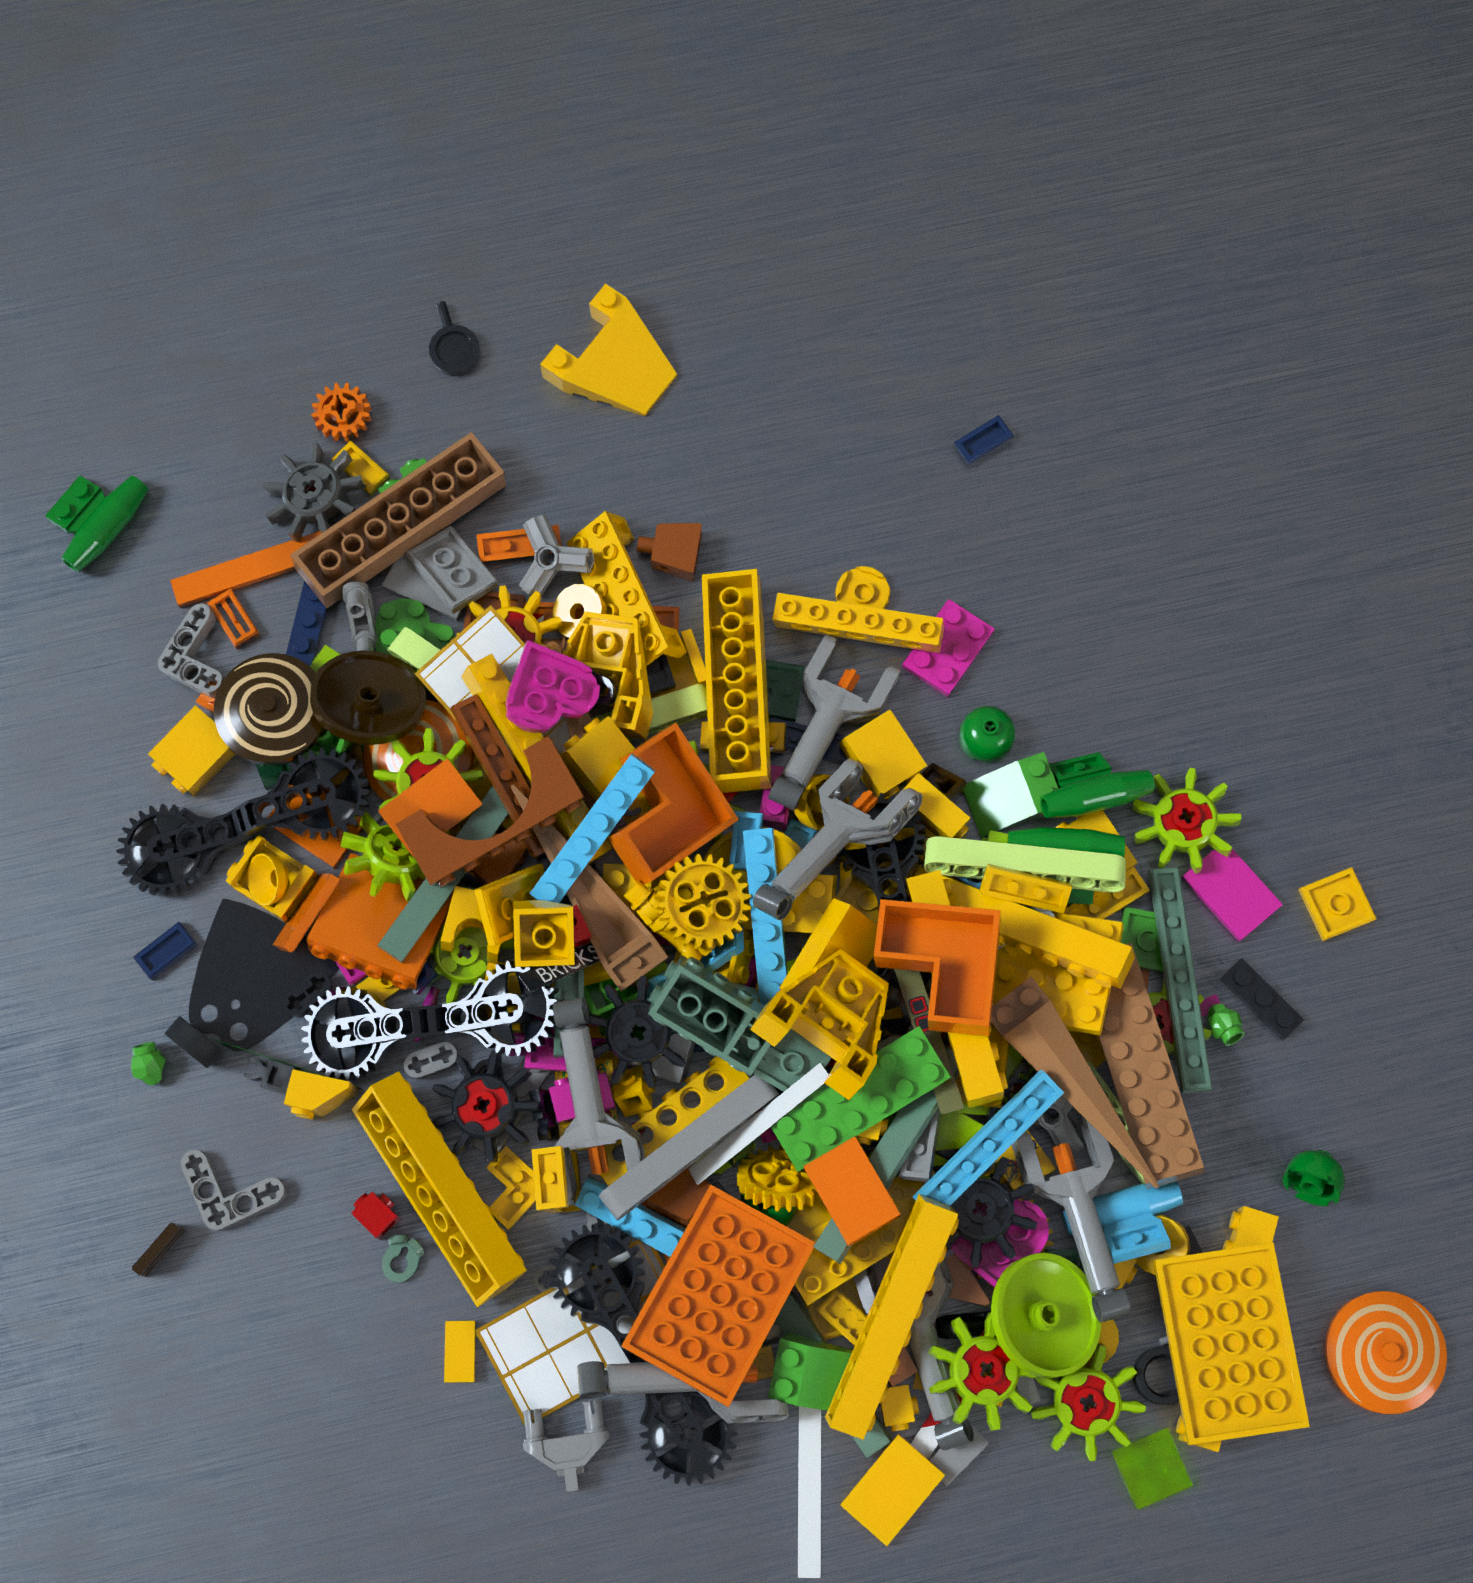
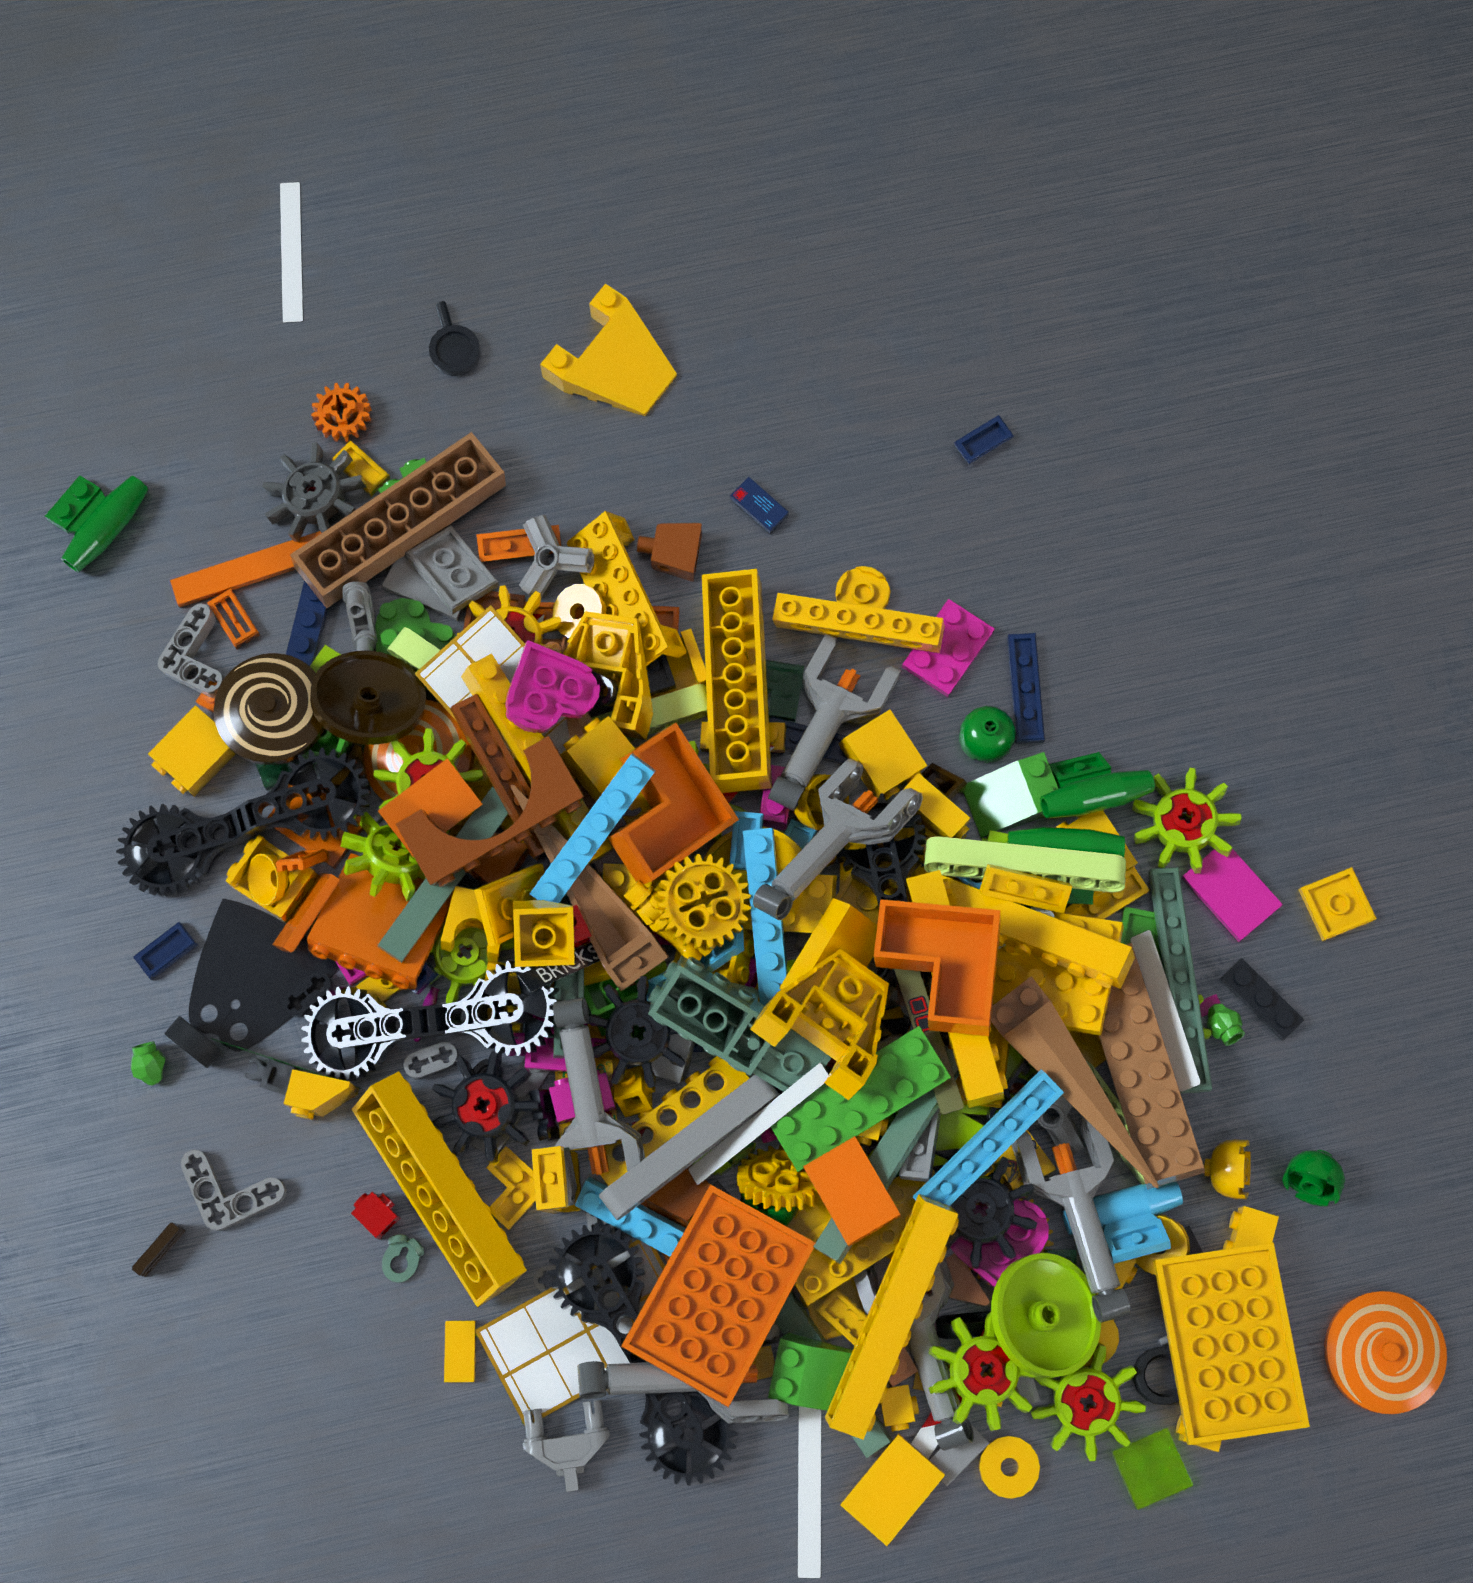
(291, 252): none -> white sticker
(302, 860): none -> orange tile
(759, 505): none -> dark blue tile
(1025, 688): none -> dark blue tile
(1026, 1460): none -> yellow tile
(1165, 1011): none -> white sticker
(1230, 1168): none -> yellow cylinder

